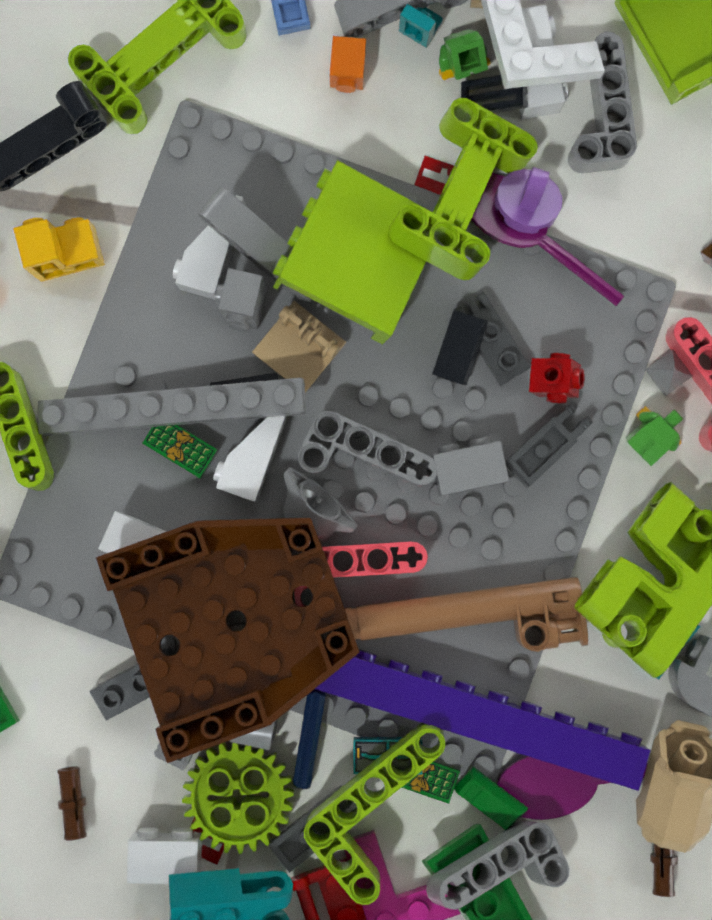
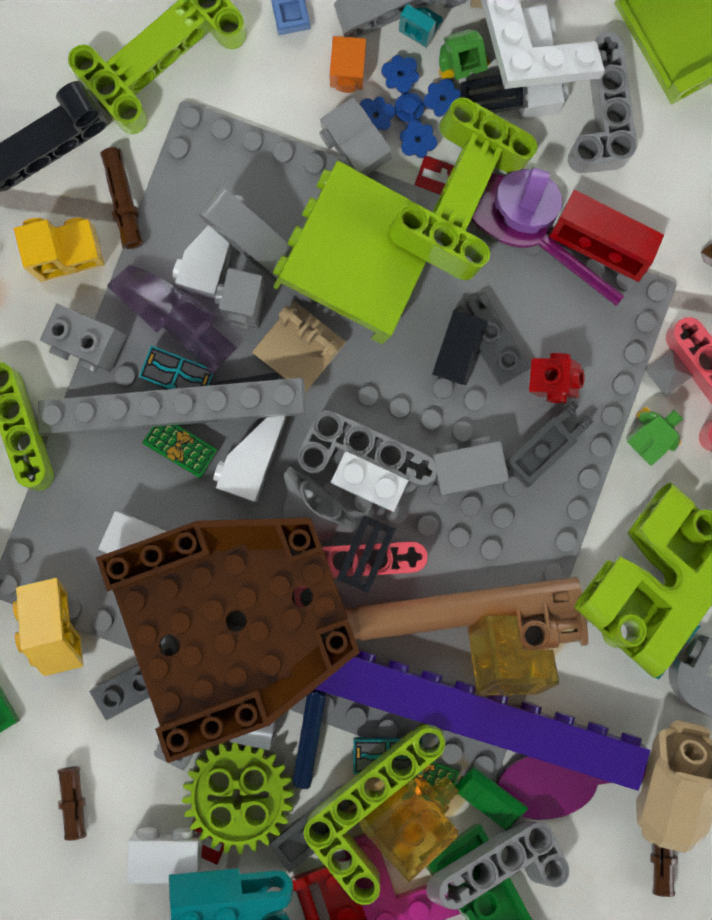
(45, 628): none -> yellow brick
(83, 338): none -> light grey brick
(124, 210): none -> reddish brown pin
(173, 371): none -> tile
(176, 311): none -> clear purple slope
(355, 137): none -> light grey brick
(366, 587): none -> black tile
(369, 481): none -> white brick
(410, 106): none -> blue plant
(413, 825): none -> clear yellow hinge
(503, 665): none -> clear yellow brick
(607, 236): none -> red brick

